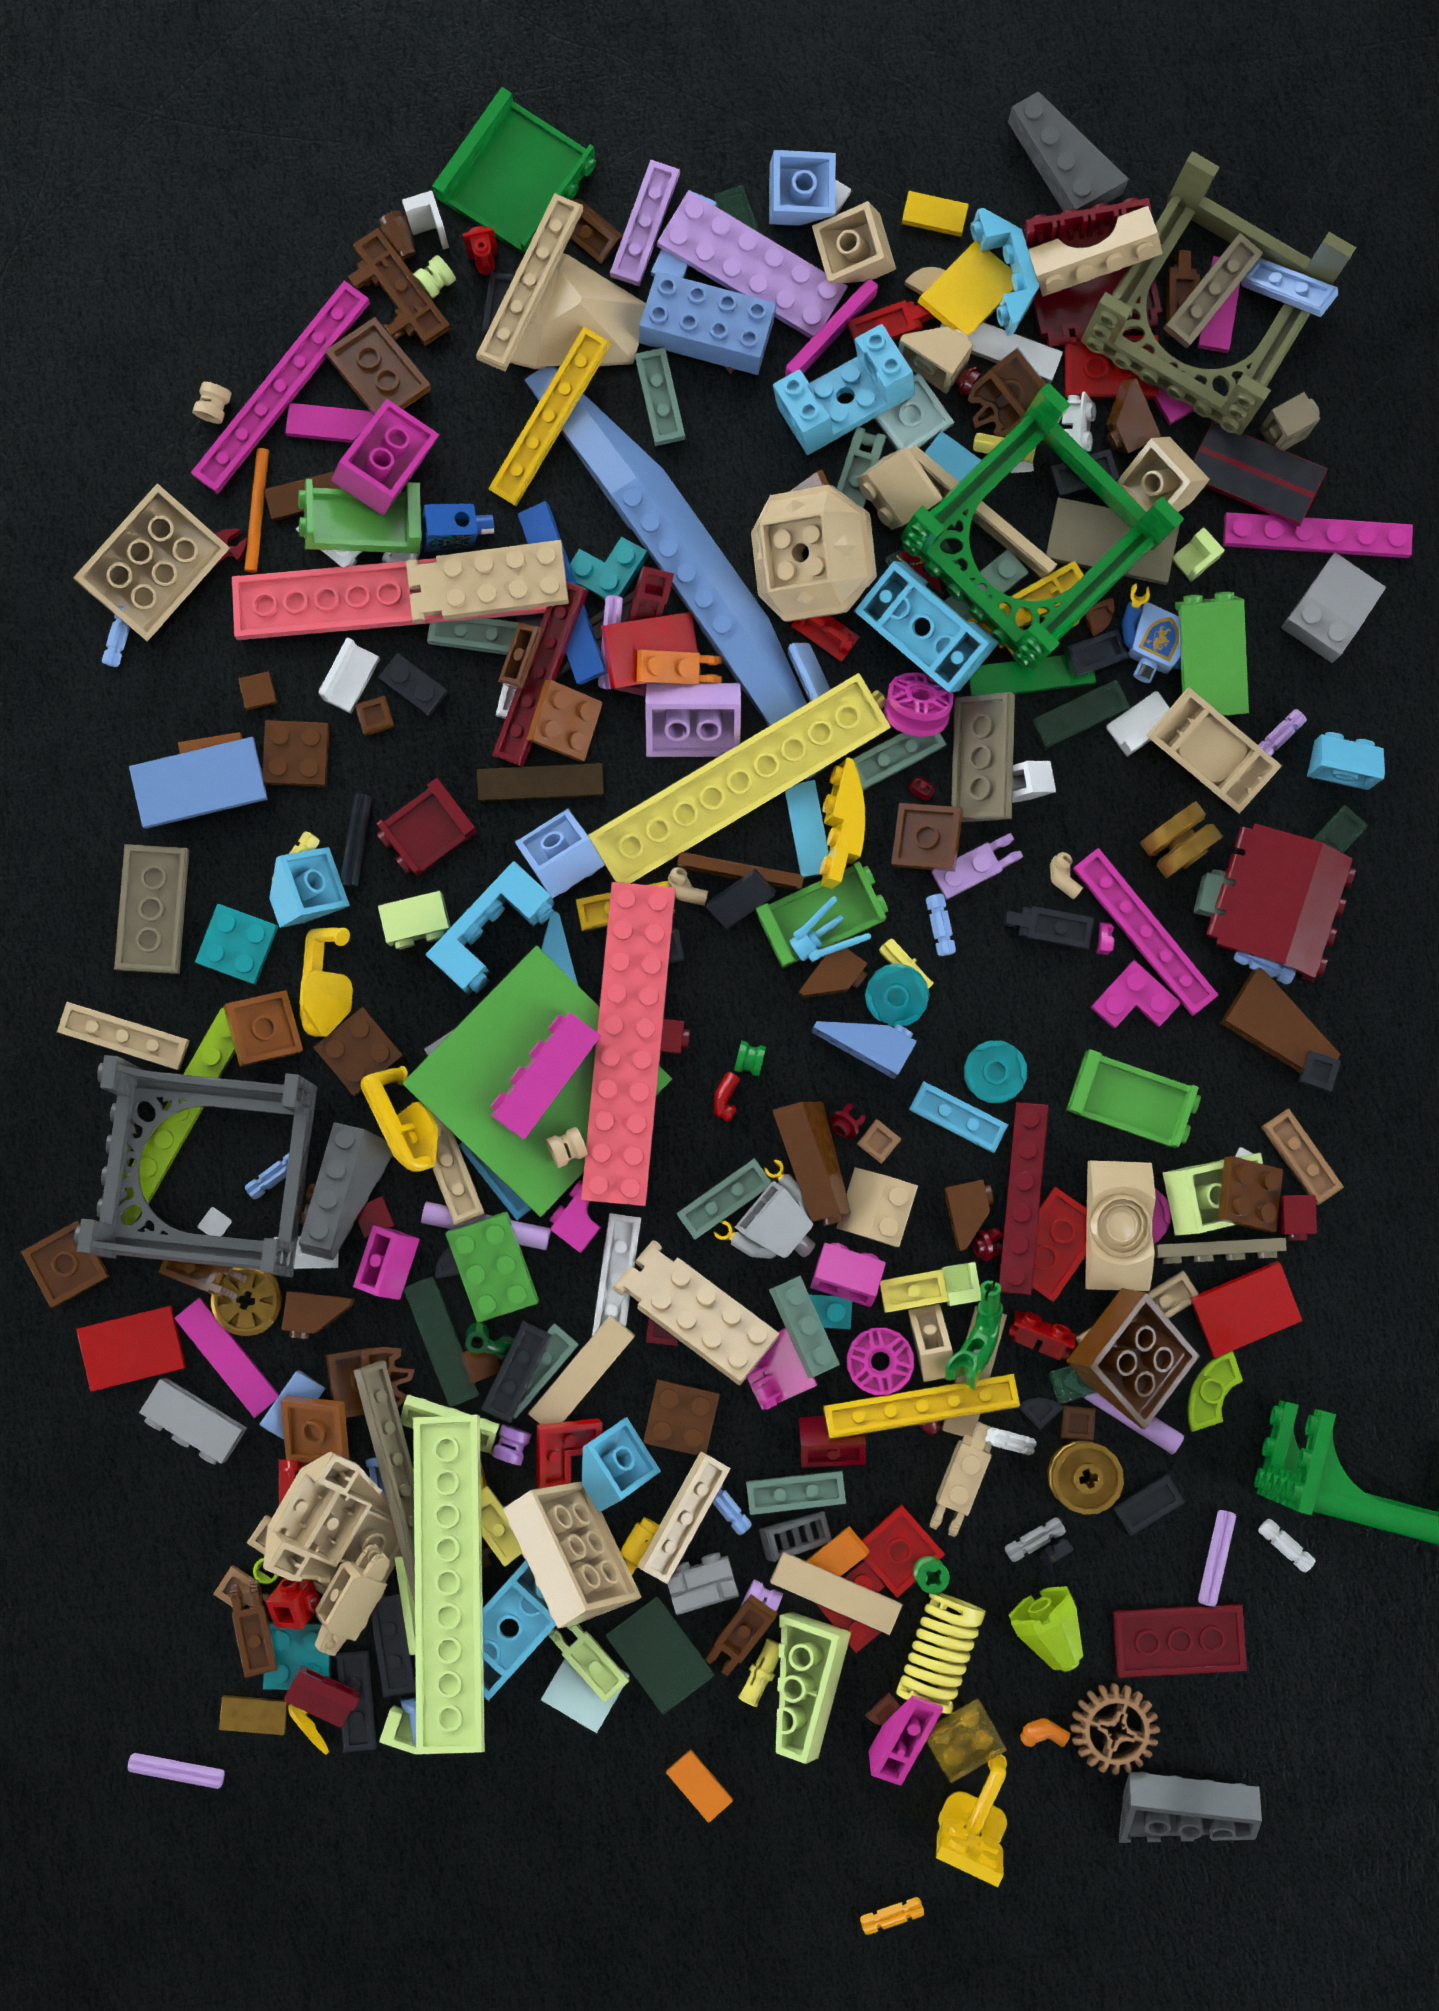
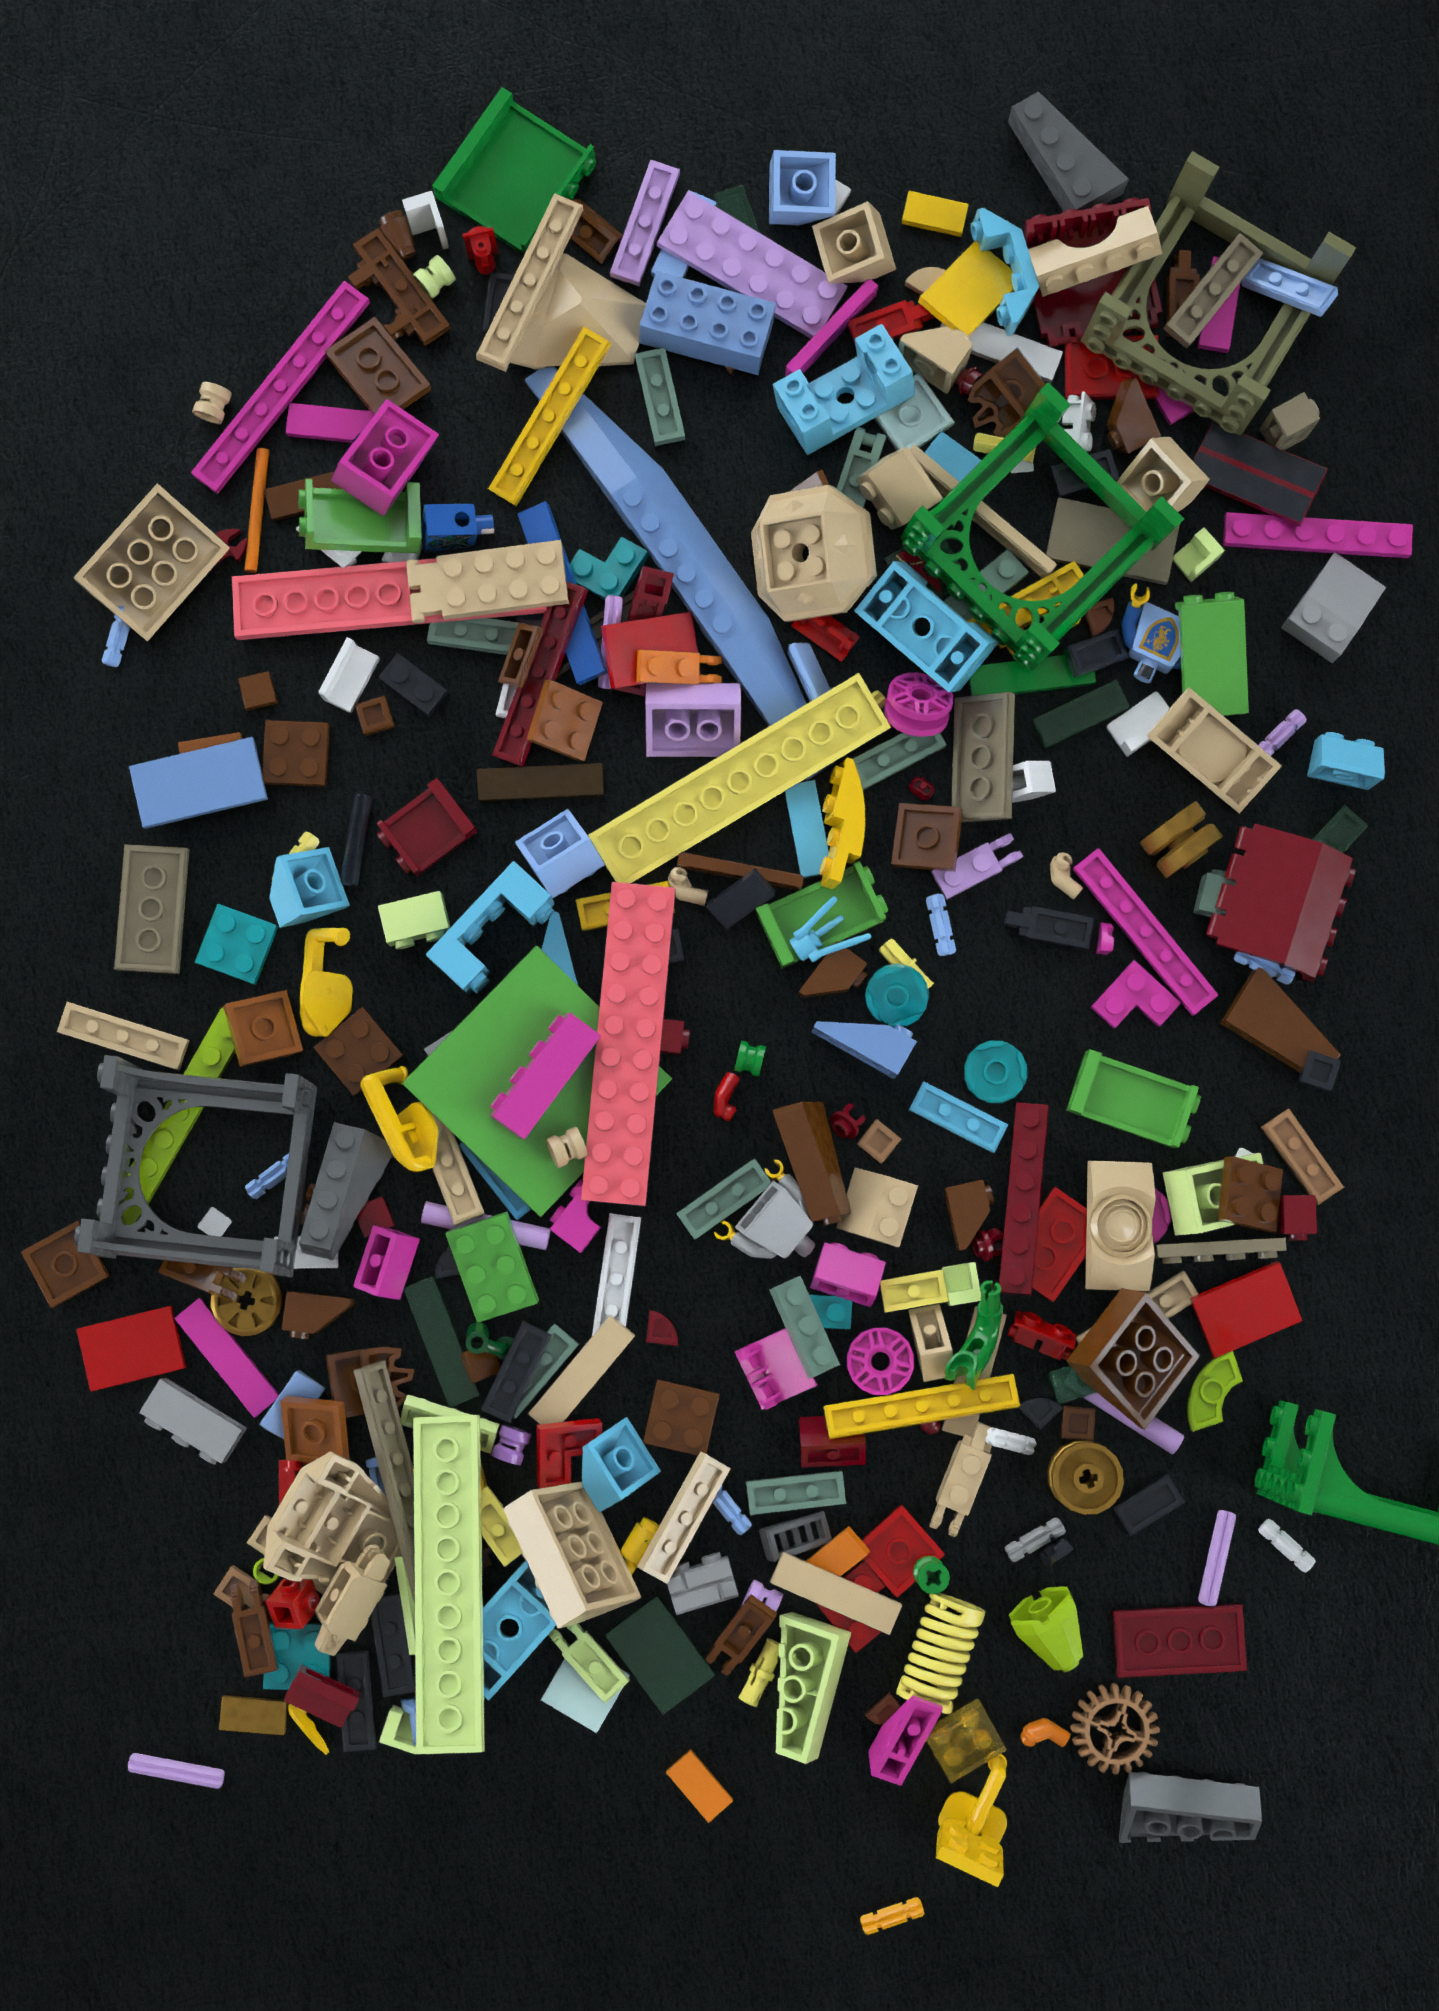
(697, 1313): tan hinge -> none

